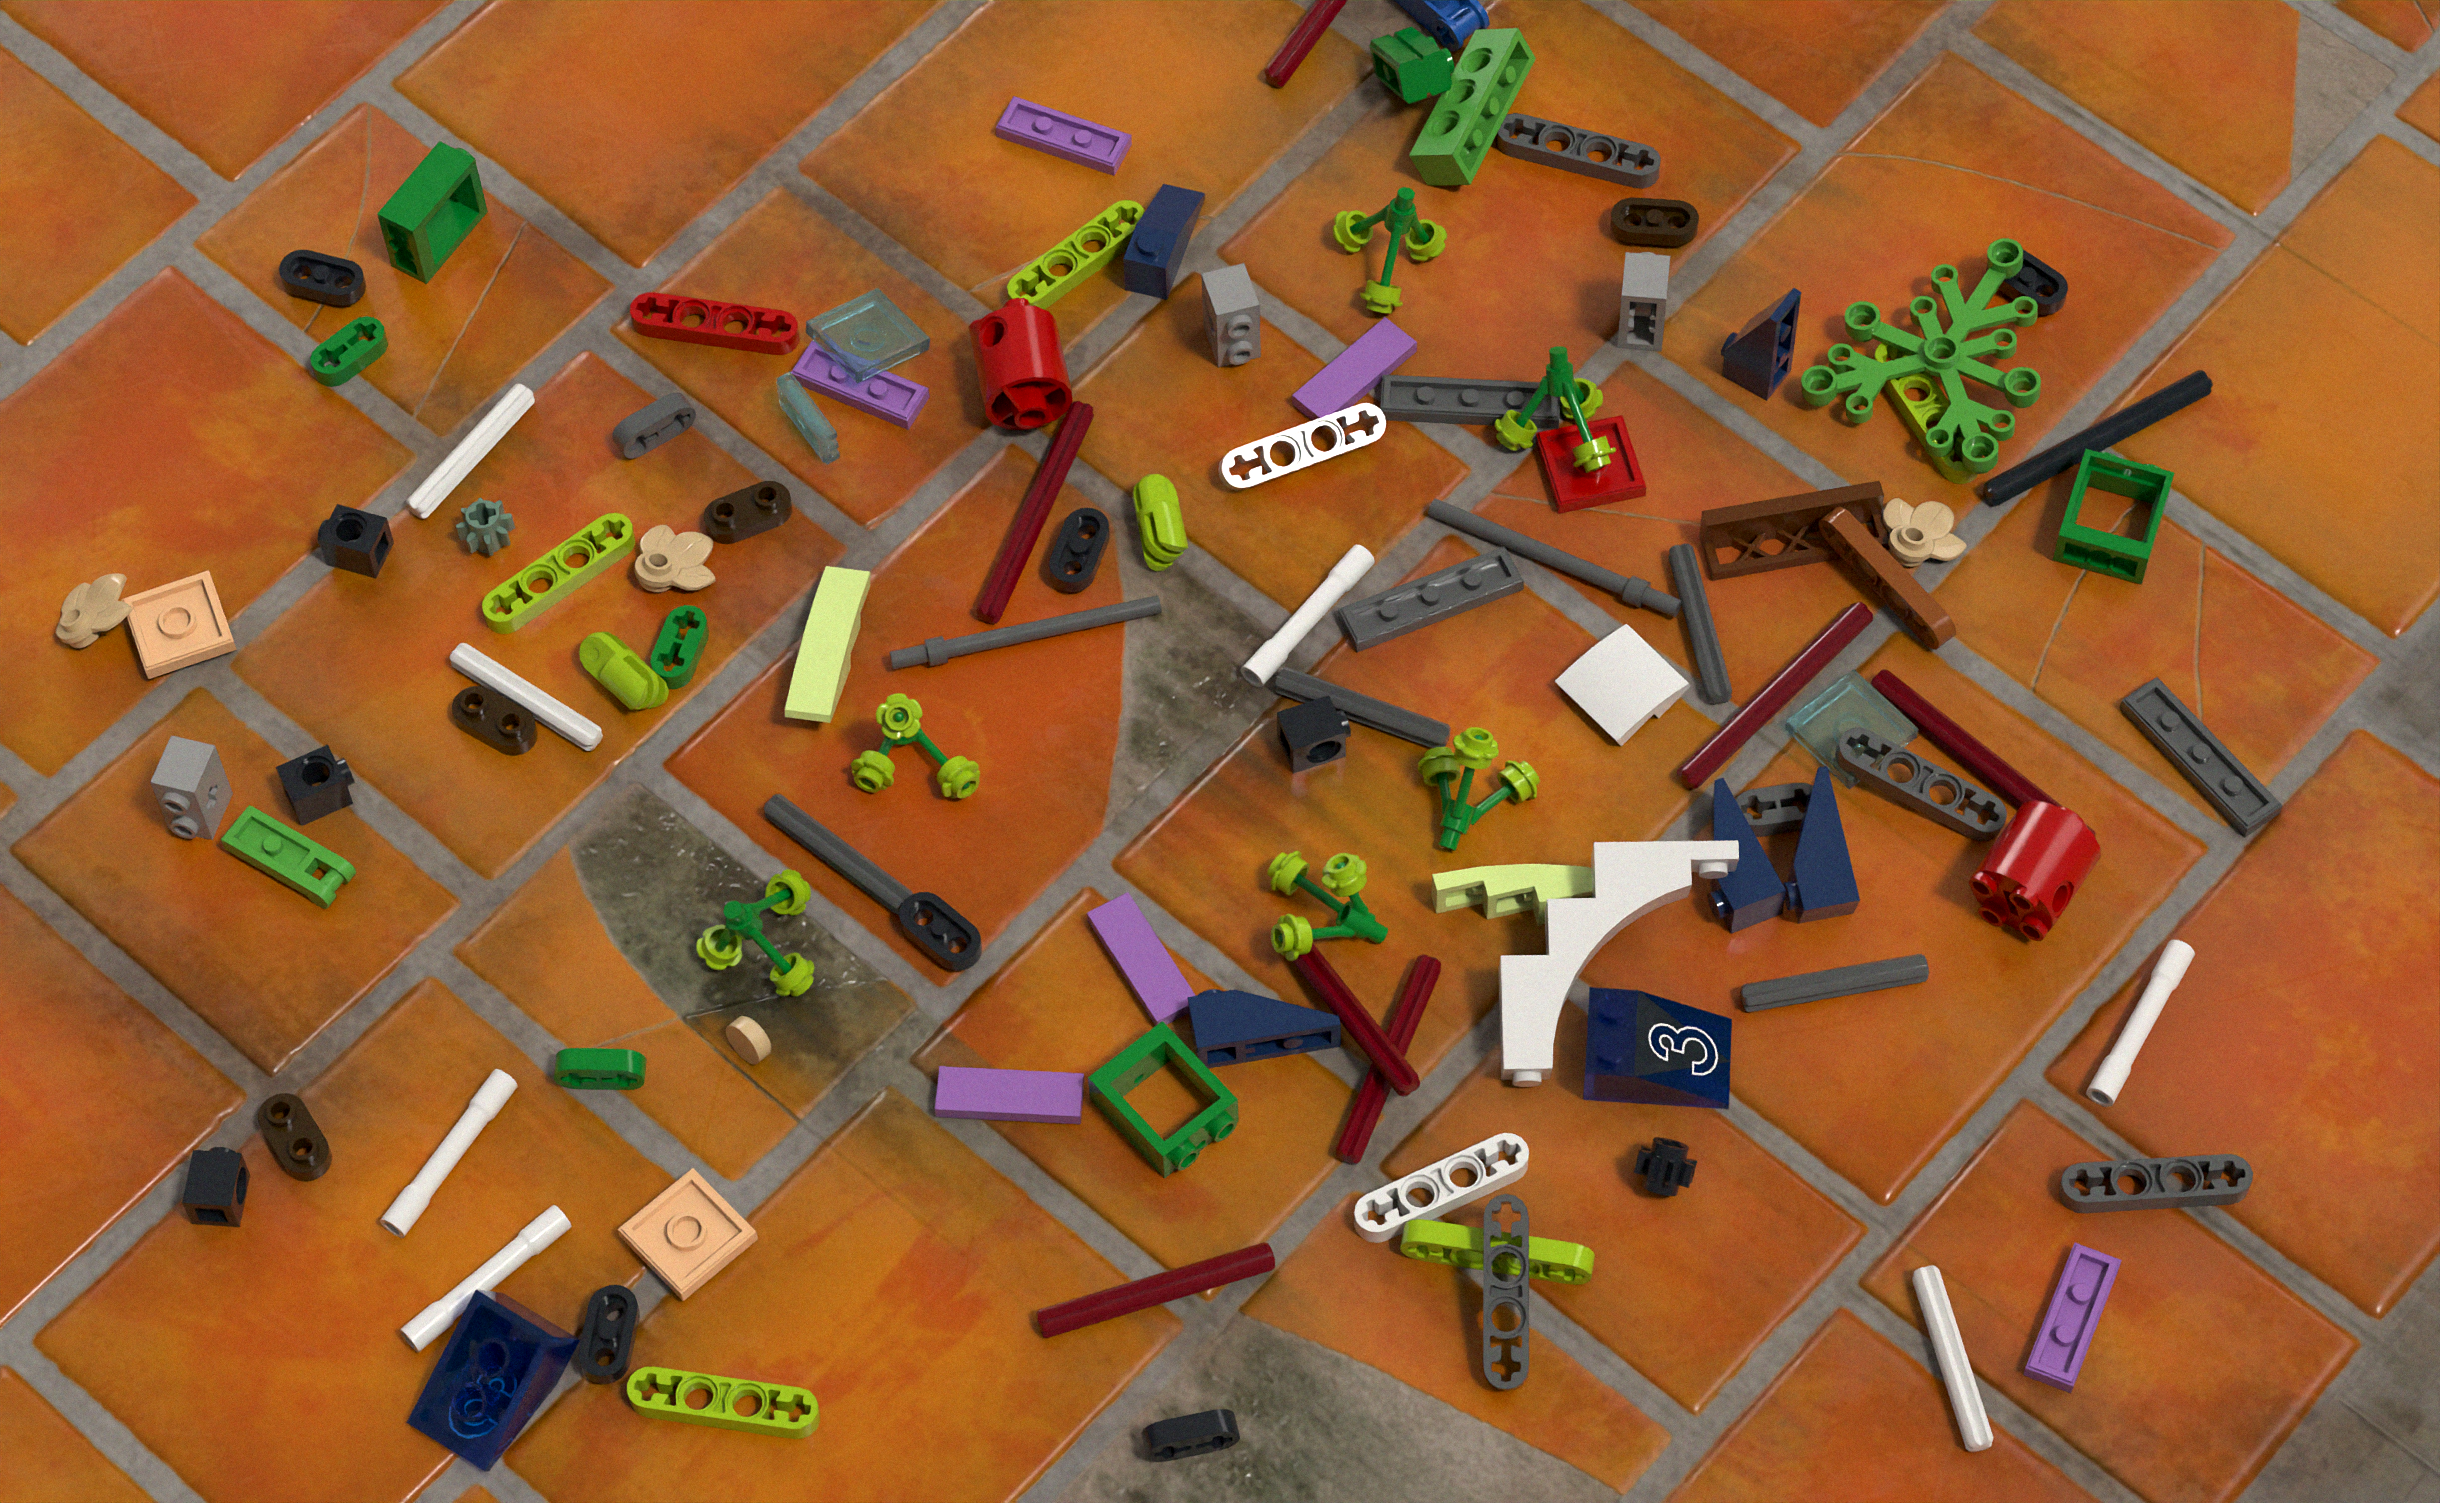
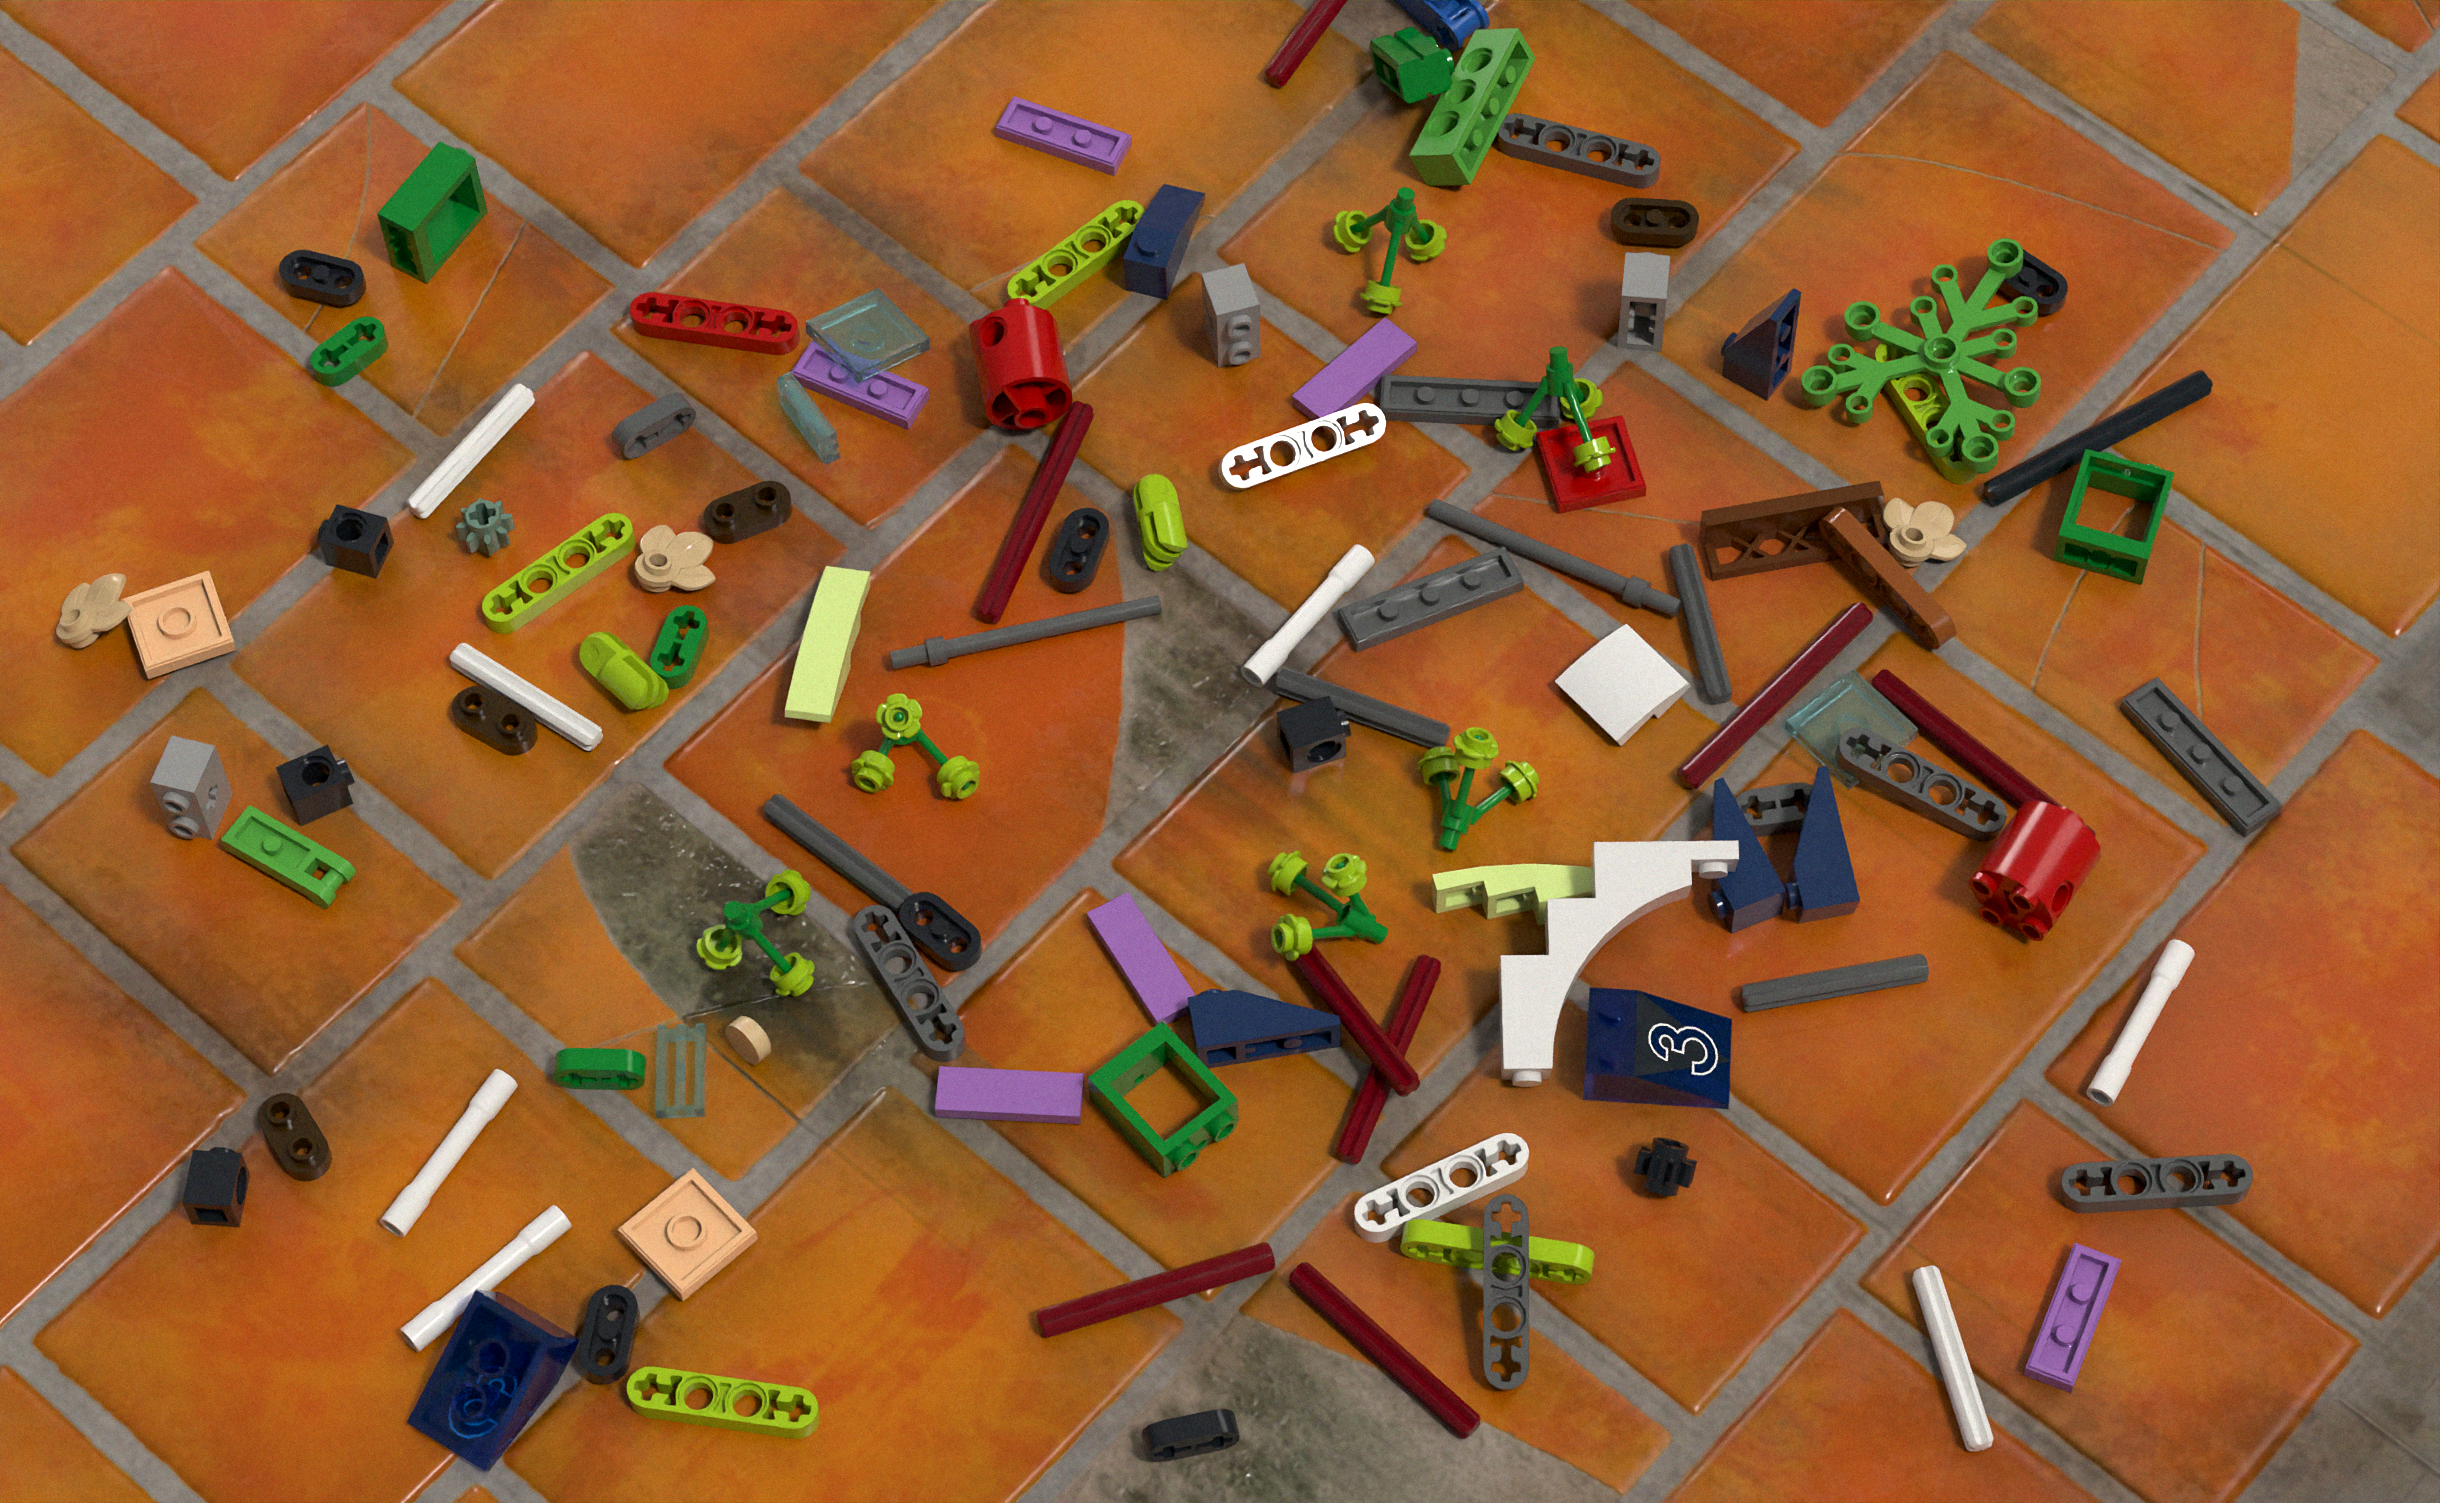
(681, 1036): none -> clear light blue tile
(906, 984): none -> dark grey beam
(1385, 1350): none -> dark red axle

